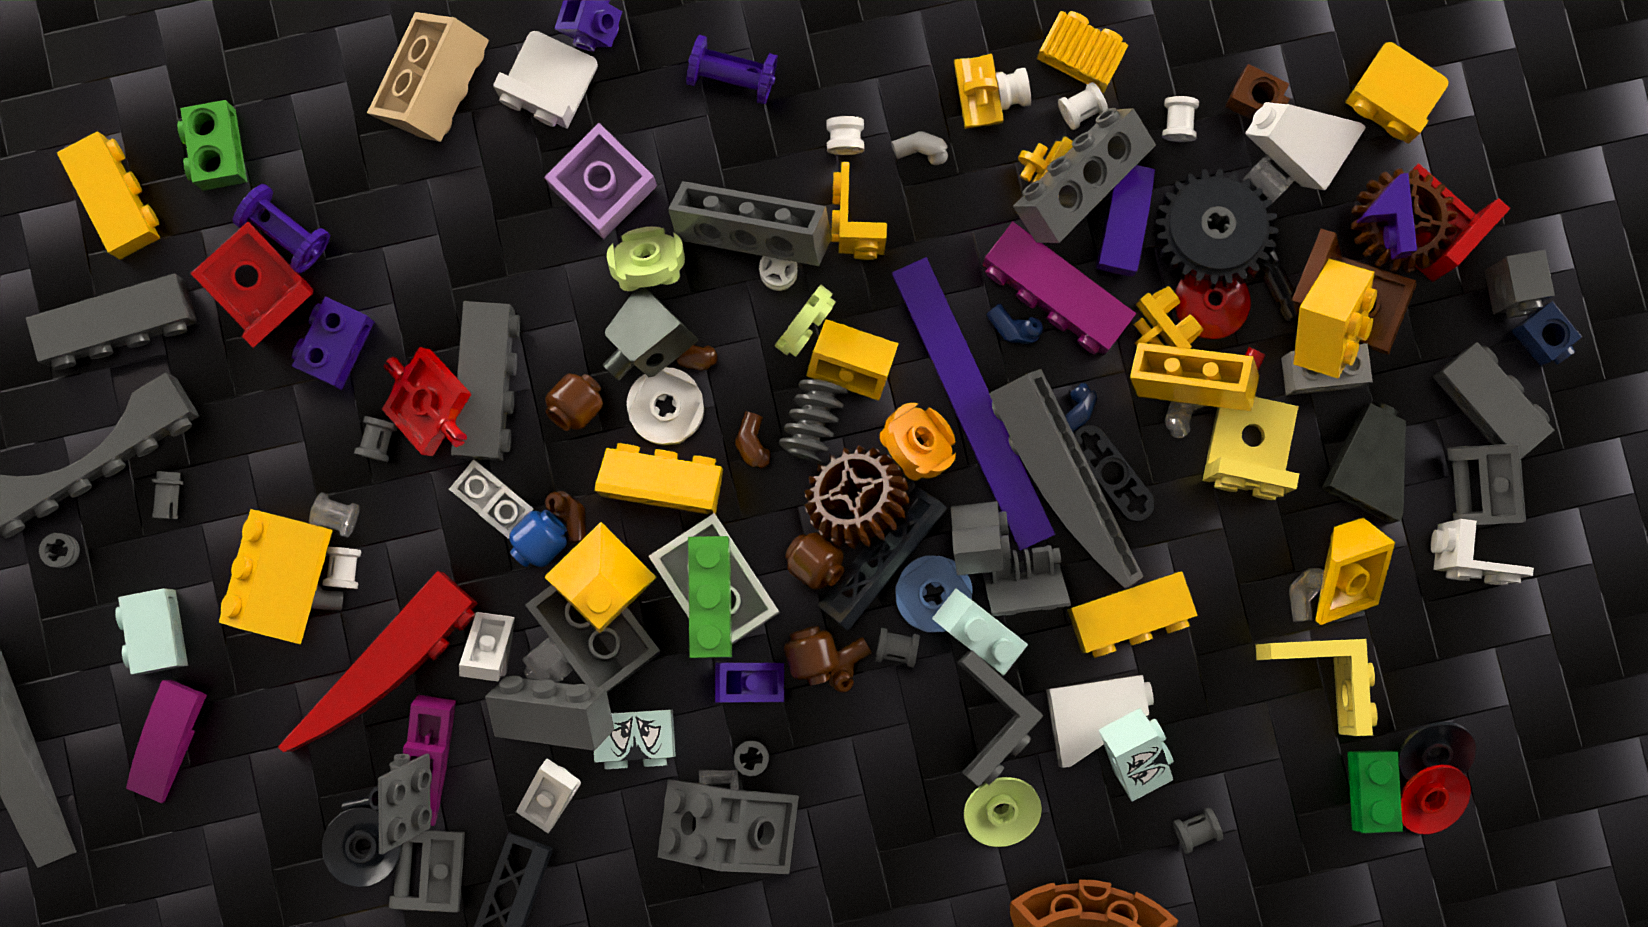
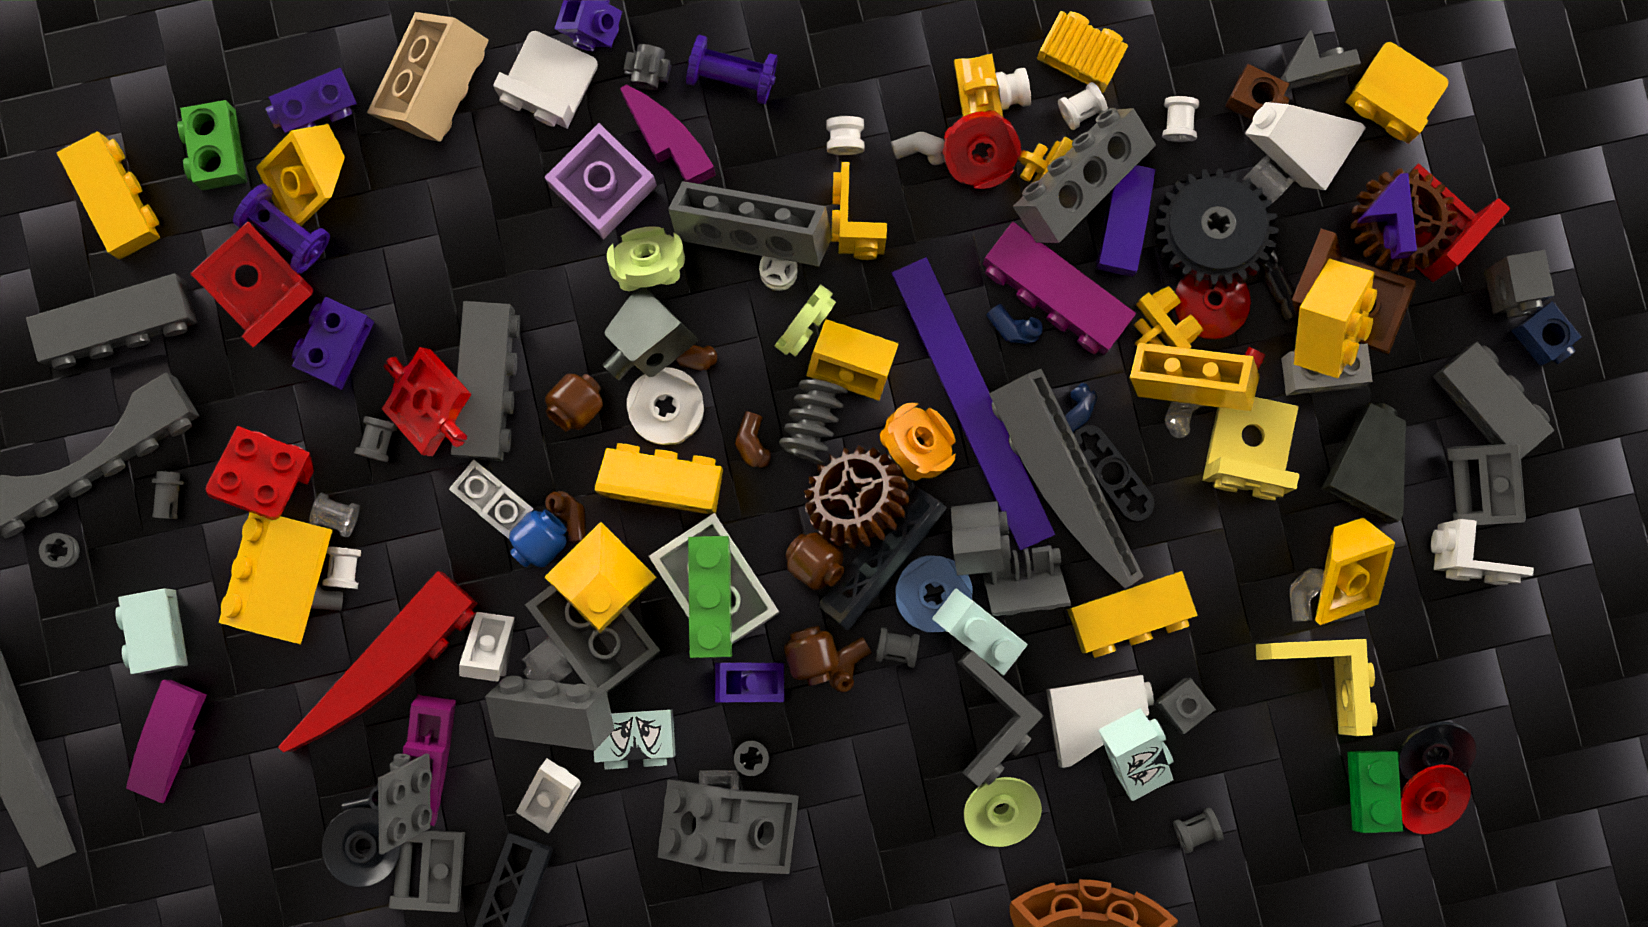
(259, 473): none -> red bracket
(303, 171): none -> yellow slope
(312, 101): none -> dark purple brick
(647, 67): none -> dark grey gear
(668, 137): none -> magenta slope
(975, 129): none -> red plate
(1184, 705): none -> dark grey brick
(1309, 68): none -> dark grey slope

